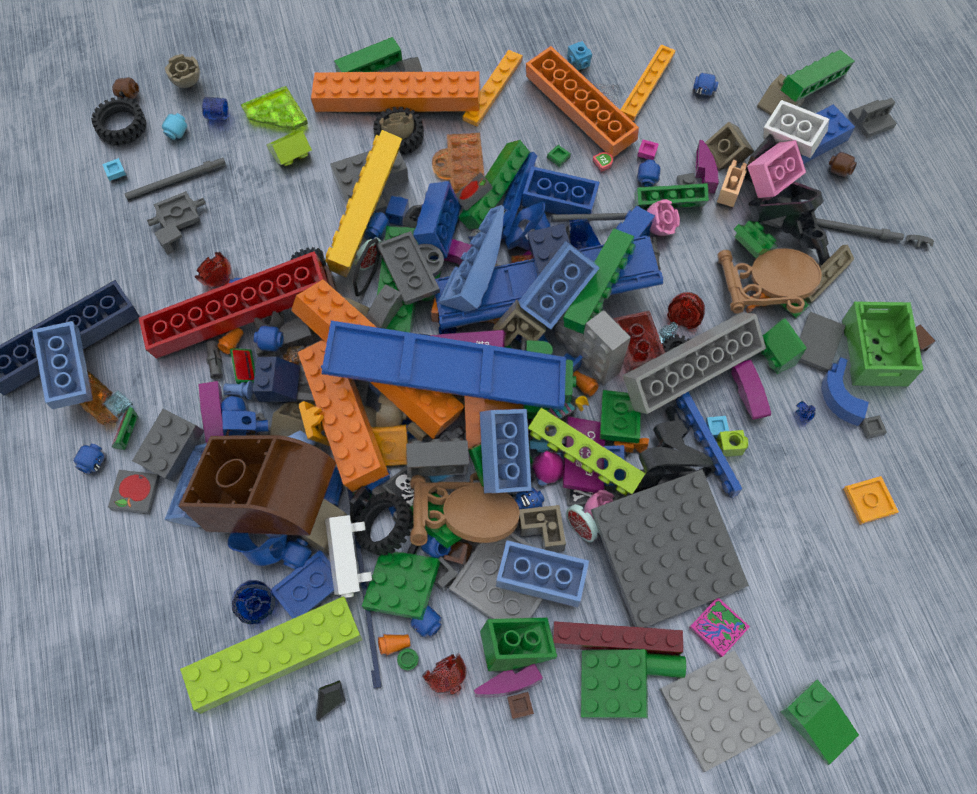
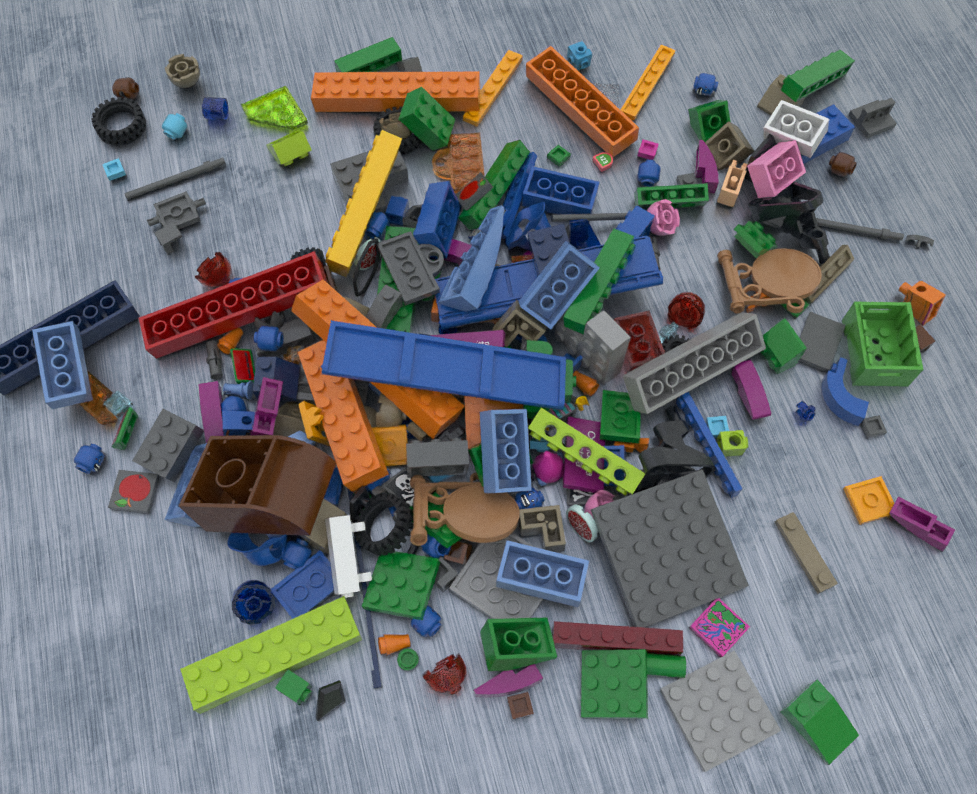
(267, 407): none -> magenta slope
(294, 687): none -> green brick
(427, 119): none -> green brick
(709, 118): none -> green slope
(806, 553): none -> dark tan plate
(922, 523): none -> magenta slope
(924, 300): none -> orange torso

